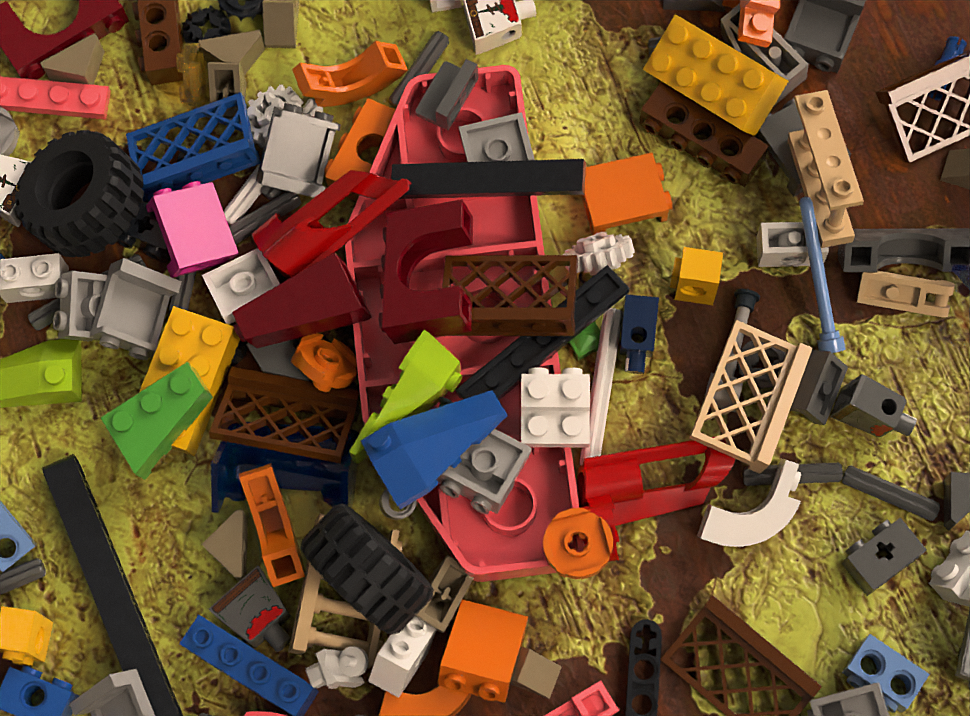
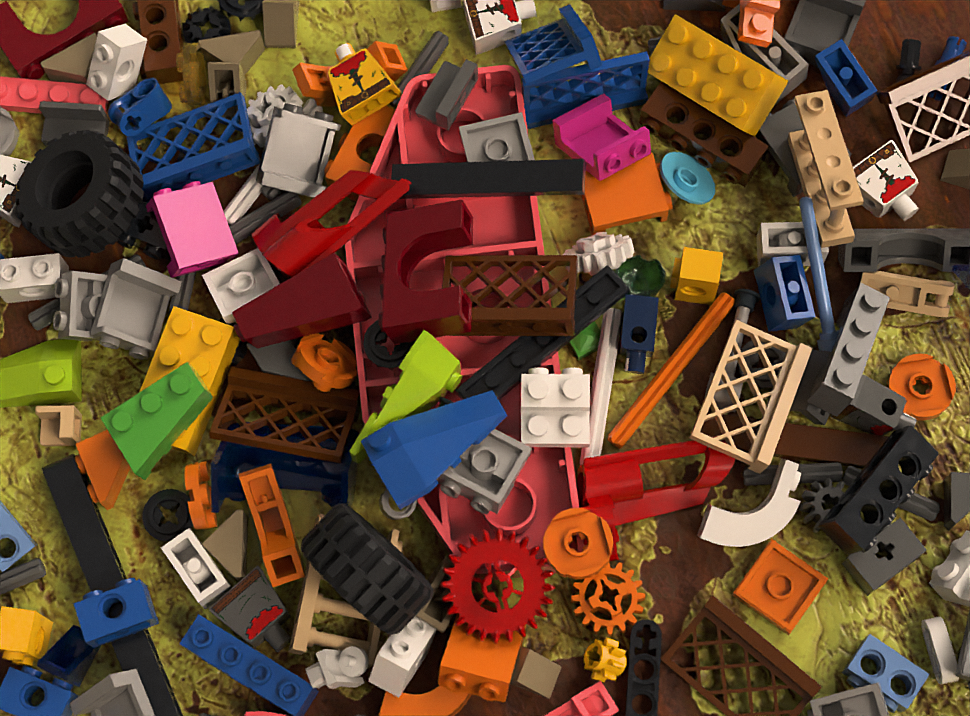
(59, 425): none -> tan panel
(69, 657): none -> slope
(72, 117): none -> dark grey panel
(105, 467): none -> orange slope
(116, 61): none -> white brick
(136, 615): none -> blue brick
(142, 107): none -> blue piece
(153, 516): none -> black gear
(196, 568): none -> white brick
(200, 495): none -> orange plate
(360, 84): none -> yellow torso
(379, 354): none -> black gear
(504, 619): none -> red gear
(554, 47): none -> blue fence
(600, 138): none -> dark pink panel
(605, 659): none -> yellow gear
(621, 591): none -> orange gear
(624, 90): none -> blue fence
(642, 276): none -> clear green hair
(671, 370): none -> orange axle
(687, 178): none -> medium azure dish
(780, 586): none -> orange plate
(784, 293): none -> blue brick
(808, 442): none -> reddish brown tile
(816, 498): none -> dark grey gear
(843, 369): none -> arch
(844, 520): none -> black brick
(845, 78): none -> blue slope
(887, 182): none -> white torso
(909, 59): none -> black axle
(930, 372): none -> orange plate
(940, 650): none -> white beam

